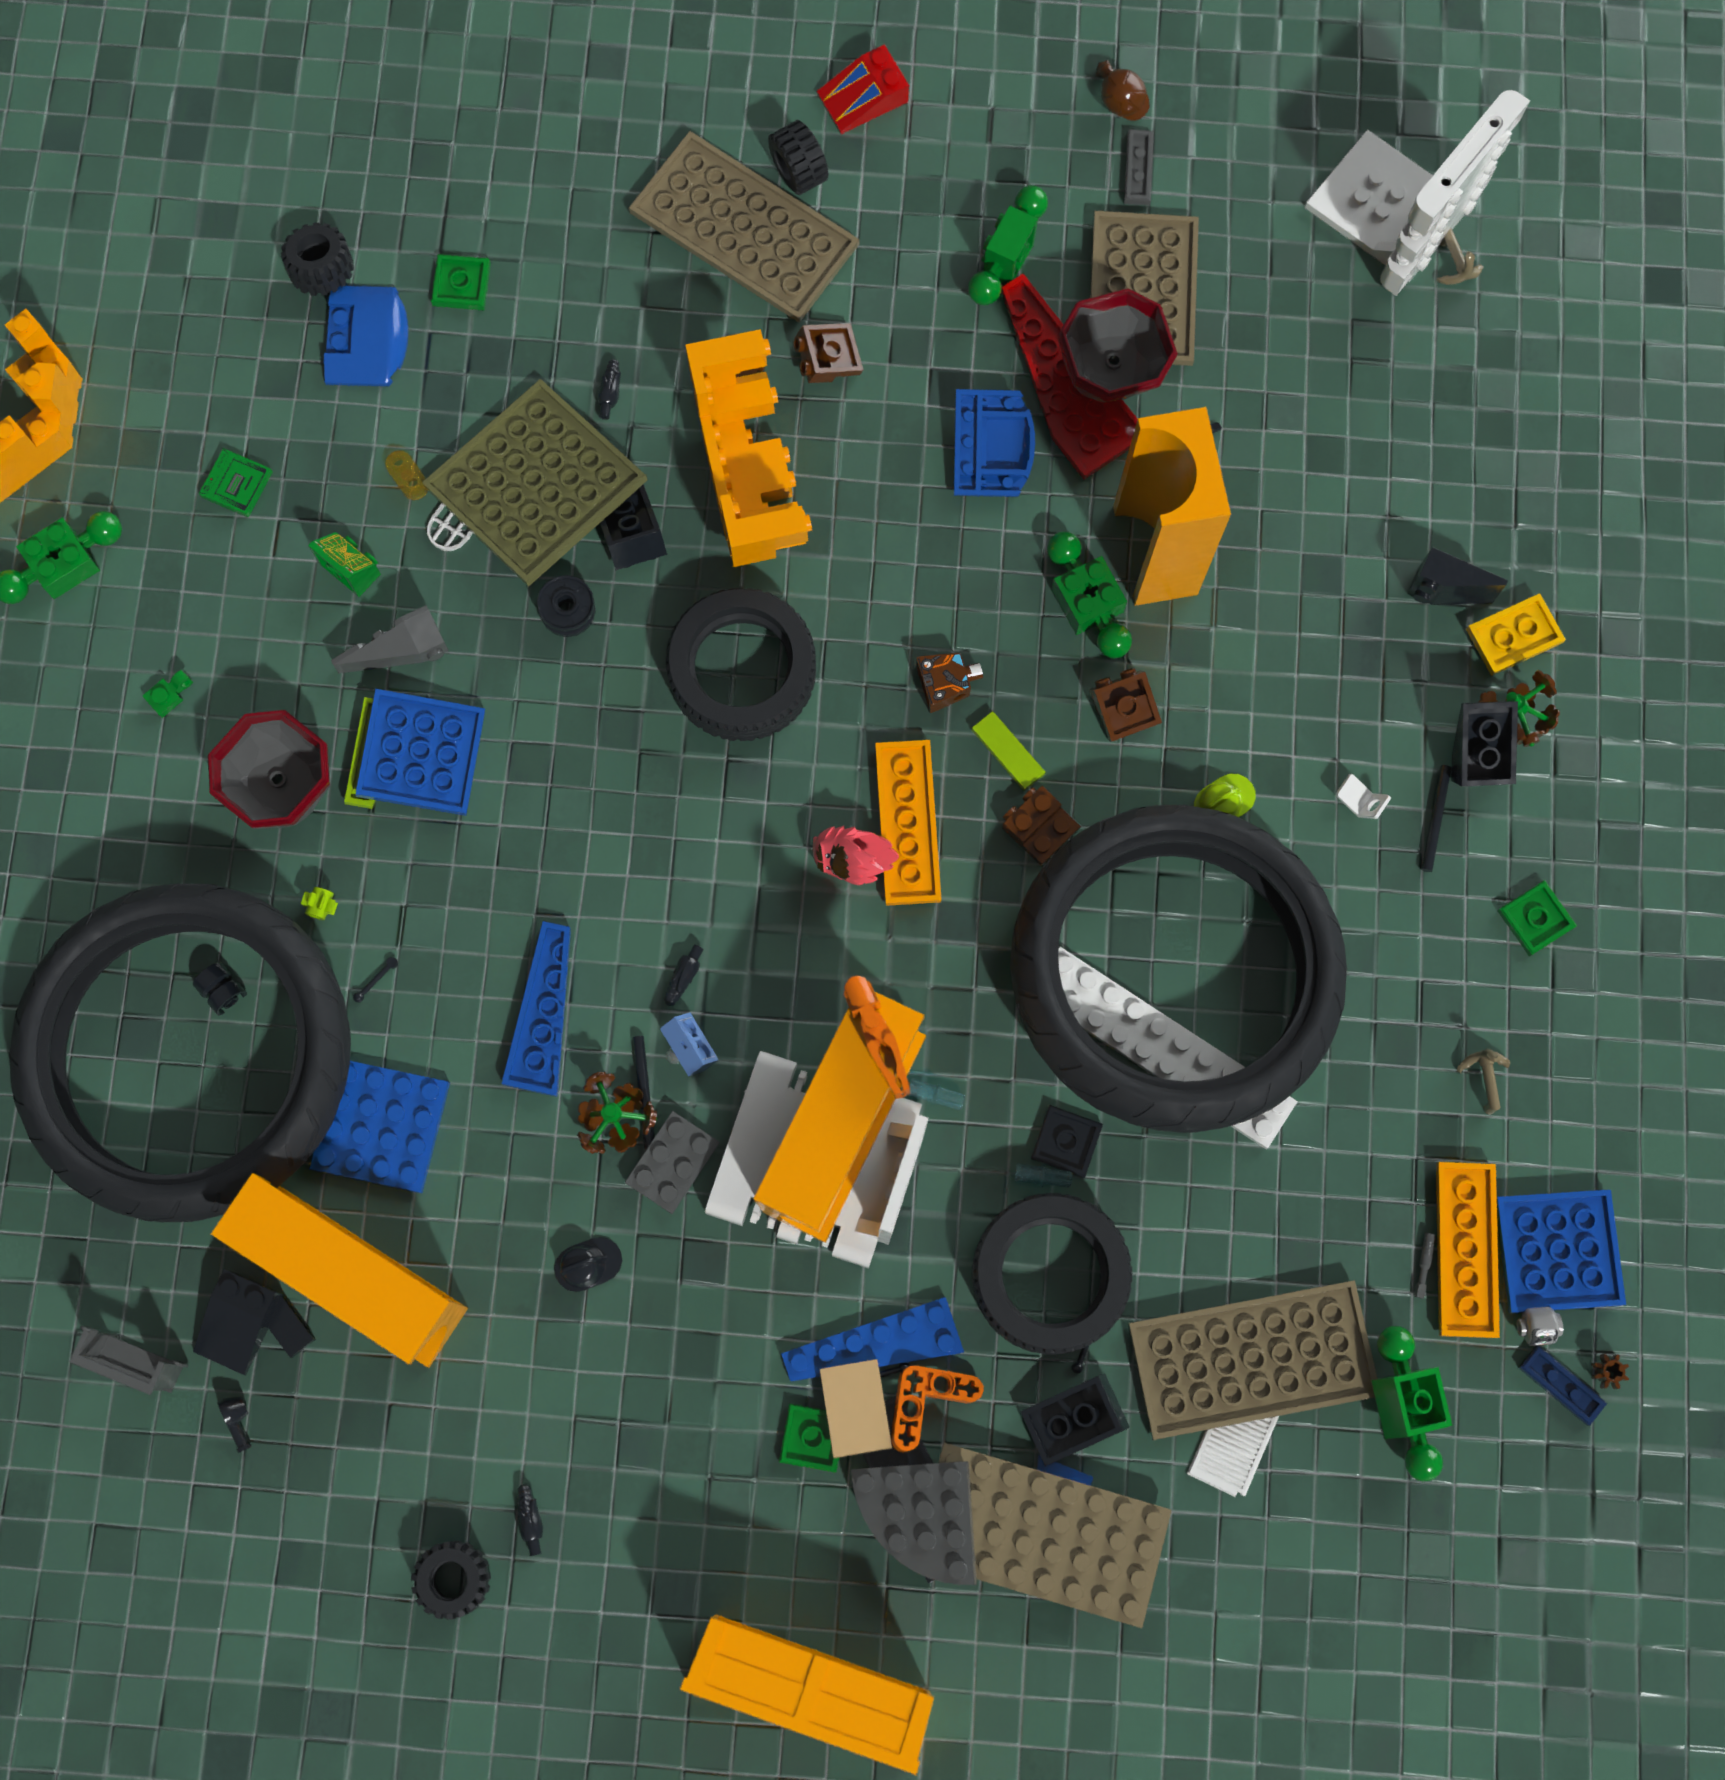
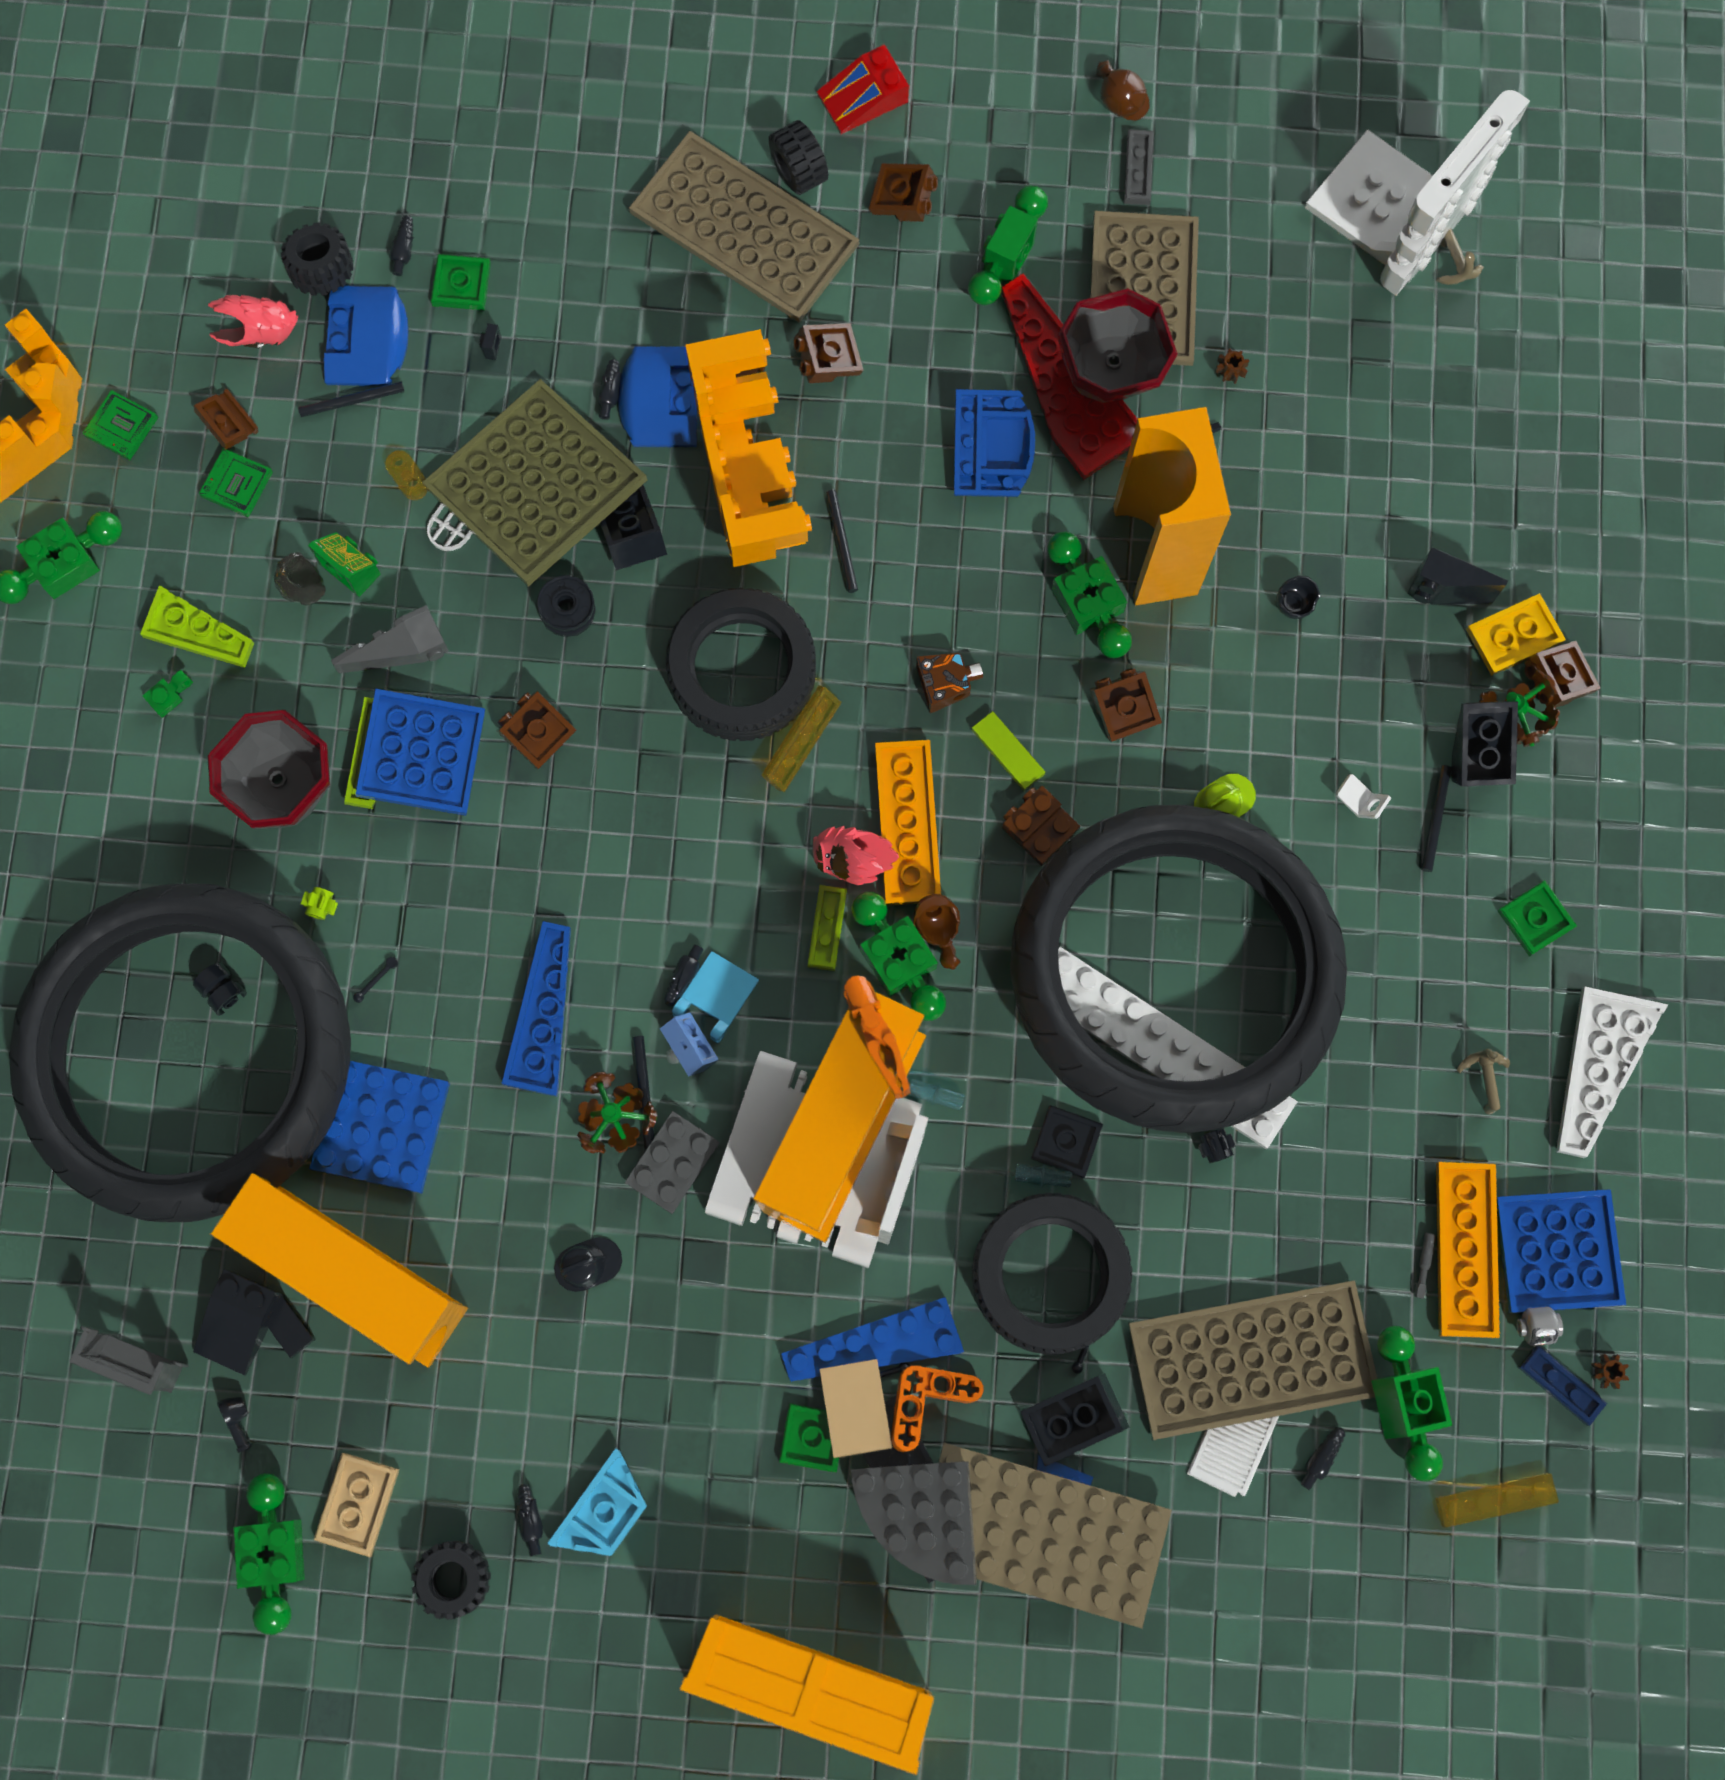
(120, 425): none -> green tile
(188, 628): none -> lime wing
(225, 419): none -> reddish brown plate
(253, 1569): none -> green brick
(262, 320): none -> coral head
(298, 580): none -> clear smoke hair
(351, 399): none -> black bar
(356, 1504): none -> tan tile
(402, 245): none -> black piece
(490, 341): none -> black plate
(535, 728): none -> reddish brown plate
(603, 1511): none -> medium azure wing
(658, 398): none -> blue slope
(718, 991): none -> medium azure flag
(801, 738): none -> clear yellow plate
(827, 928): none -> lime tile
(842, 542): none -> black bar
(894, 975): none -> green brick
(904, 191): none -> reddish brown plate
(938, 924): none -> reddish brown piece
(1216, 1145): none -> black gear
(1232, 366): none -> reddish brown gear
(1298, 597): none -> black hair
(1322, 1459): none -> black piece
(1497, 1500): none -> clear yellow plate
(1568, 670): none -> reddish brown plate
(1604, 1053): none -> white wing

